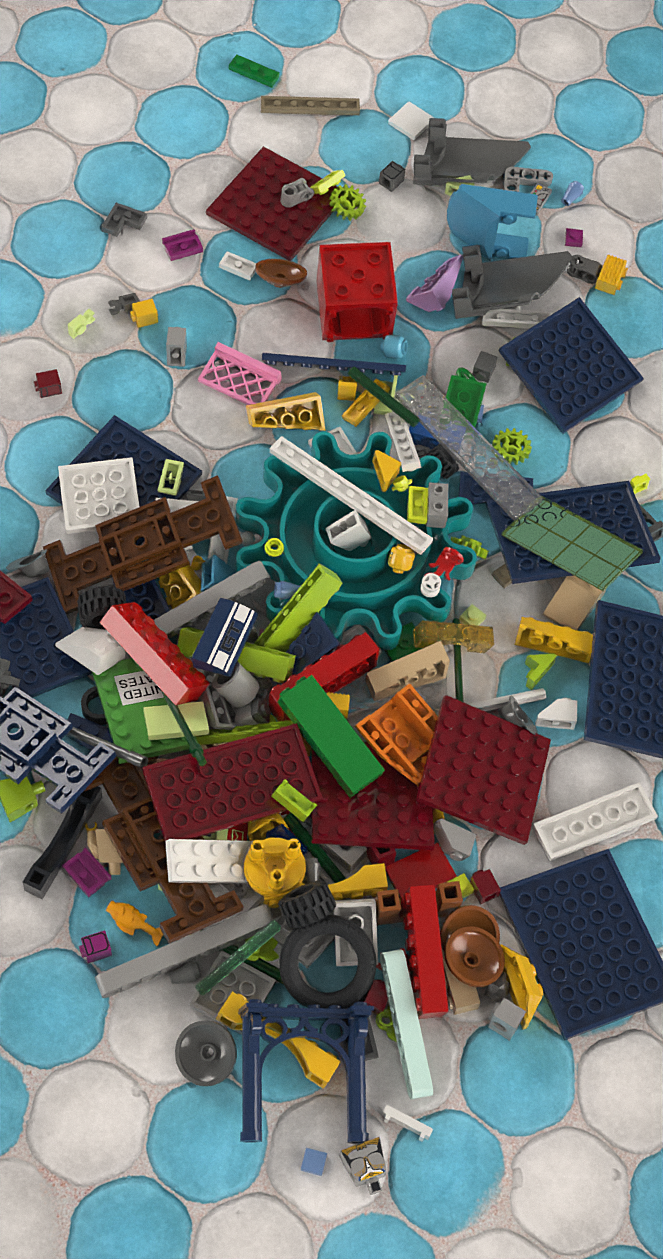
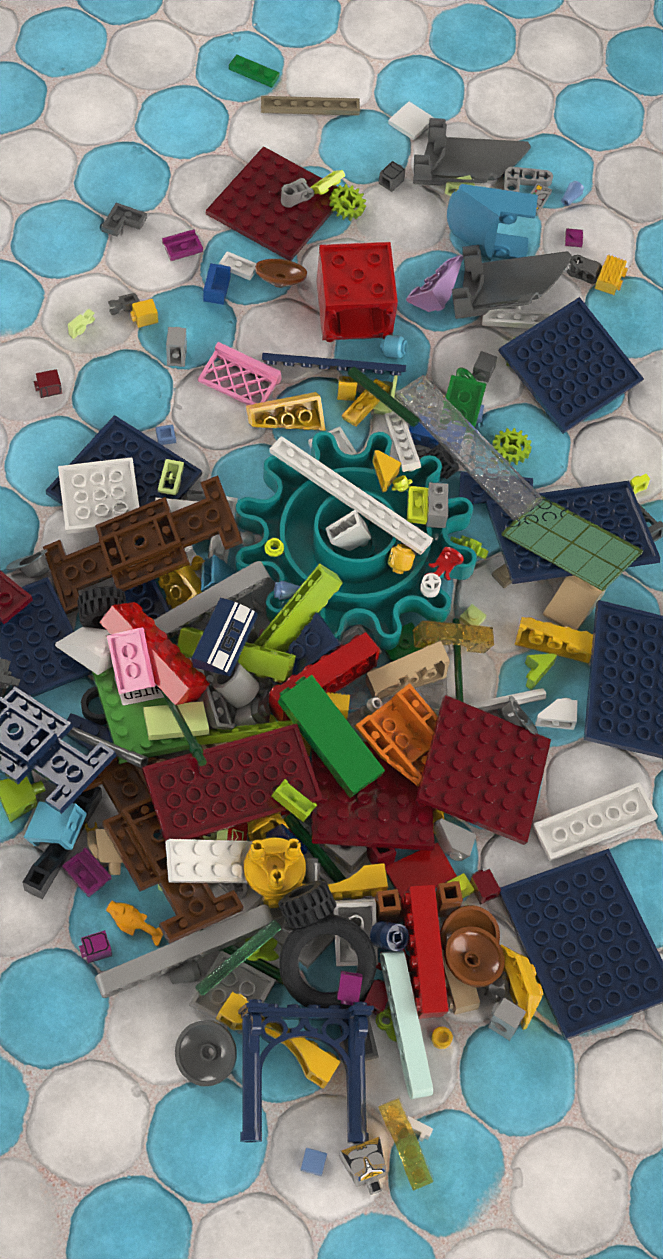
(53, 827): none -> medium azure panel
(131, 660): none -> bright pink tile
(165, 434): none -> medium blue tile
(217, 284): none -> blue panel
(349, 987): none -> magenta brick
(372, 705): none -> white arm
(389, 936): none -> dark blue wheel
(406, 1143): none -> clear yellow arch
(441, 1037): none -> yellow tile

